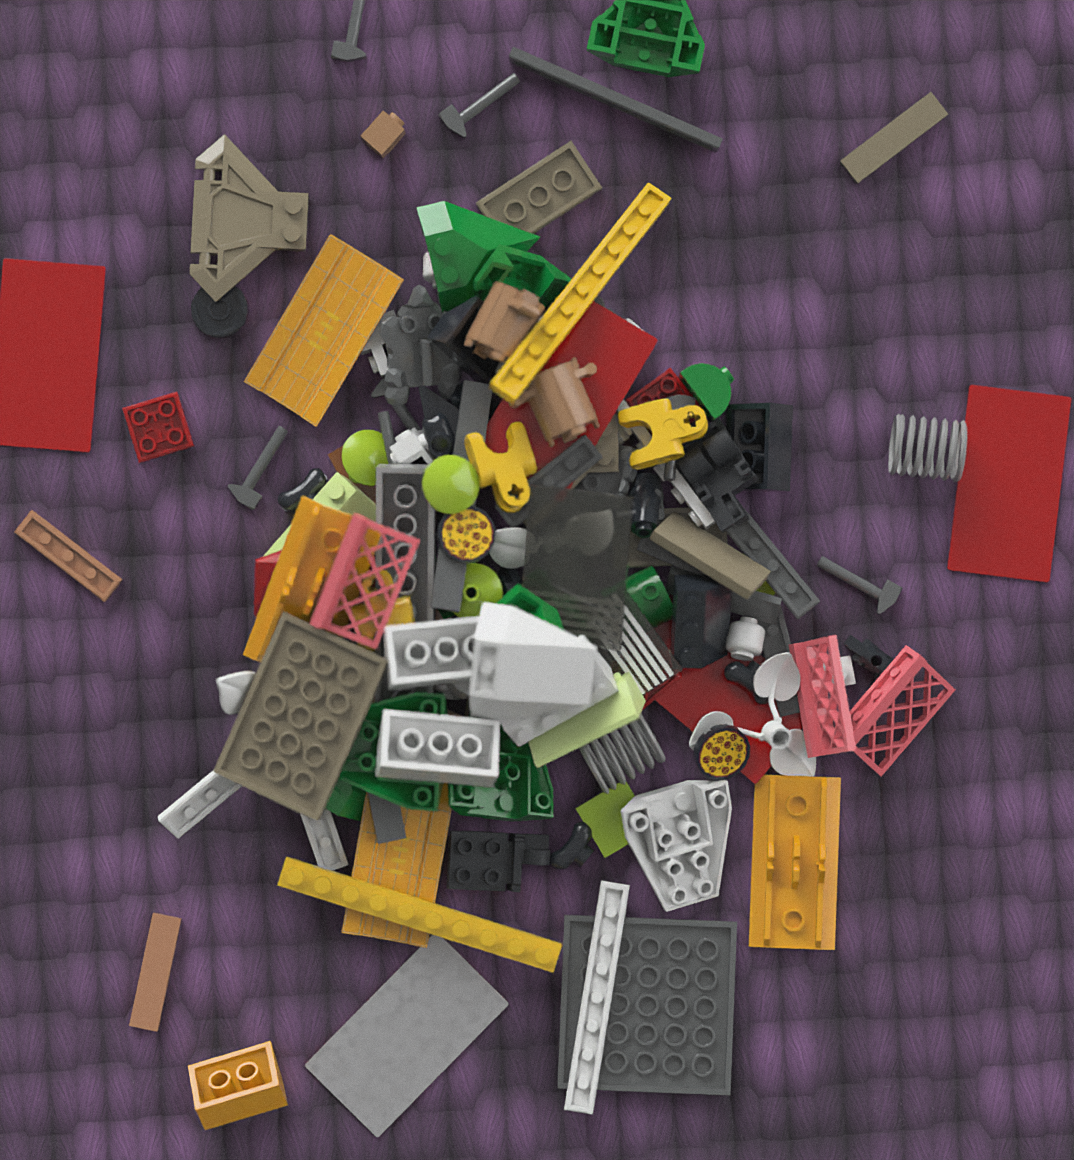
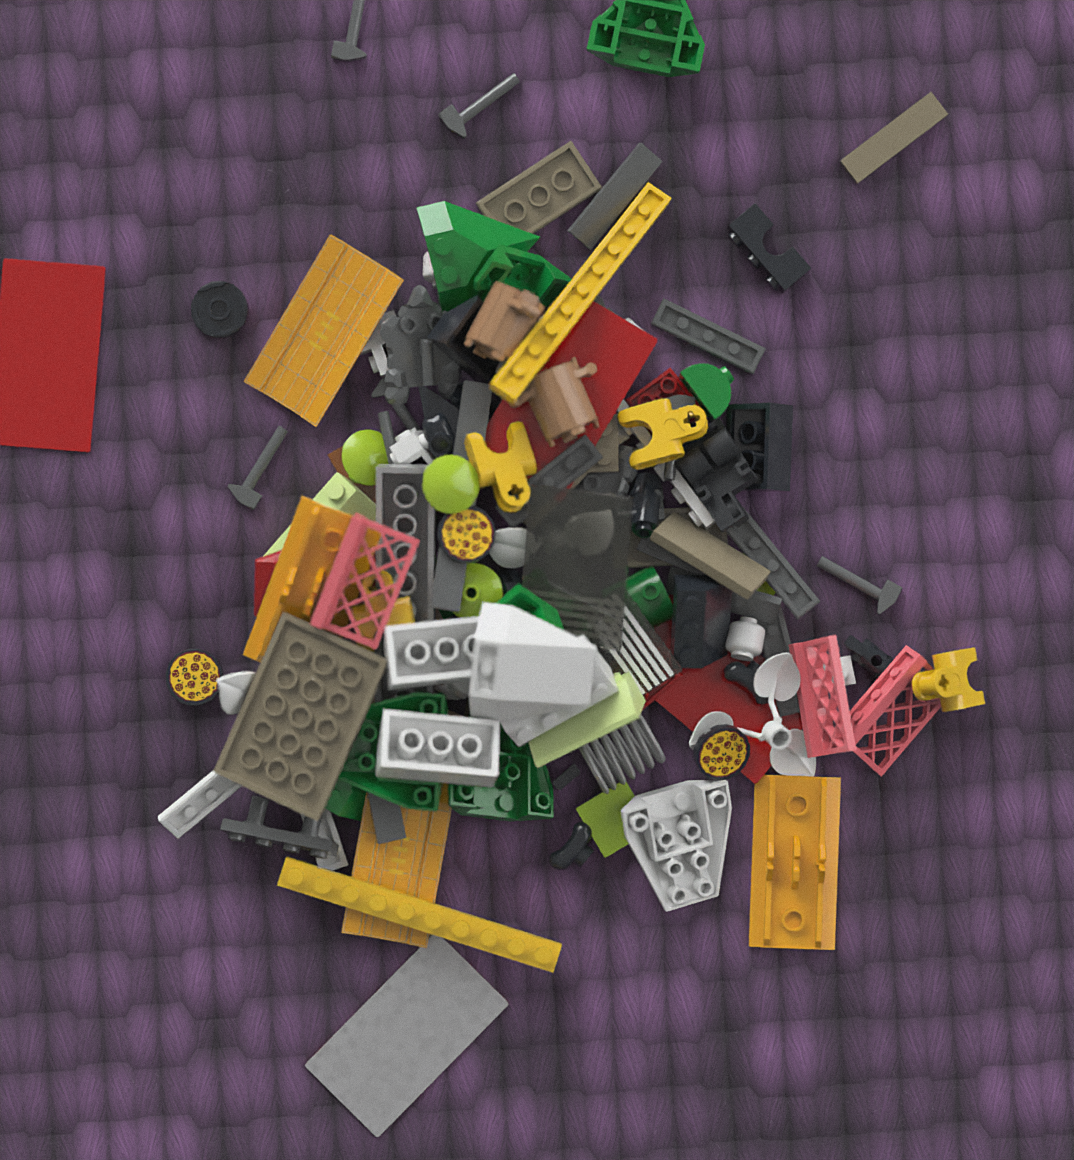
(68, 556): nougat tile -> none
(155, 972): nougat tile -> none
(158, 427): red tile -> none
(193, 676): none -> tile
(237, 1085): light orange slope -> none
(240, 219): dark tan plate -> none
(266, 837): none -> dark grey plate
(308, 488): black piece -> none
(384, 133): medium nougat brick -> none
(490, 860): black plate -> none
(566, 777): none -> black tile
(596, 997): white tile -> none
(614, 196): none -> dark grey tile
(615, 99): dark grey tile -> none
(666, 1008): dark grey plate -> none
(708, 336): none -> dark grey tile
(781, 269): none -> black arch
(949, 681): none -> yellow piece
(957, 436): light grey piece -> none
(1009, 483): red piece -> none

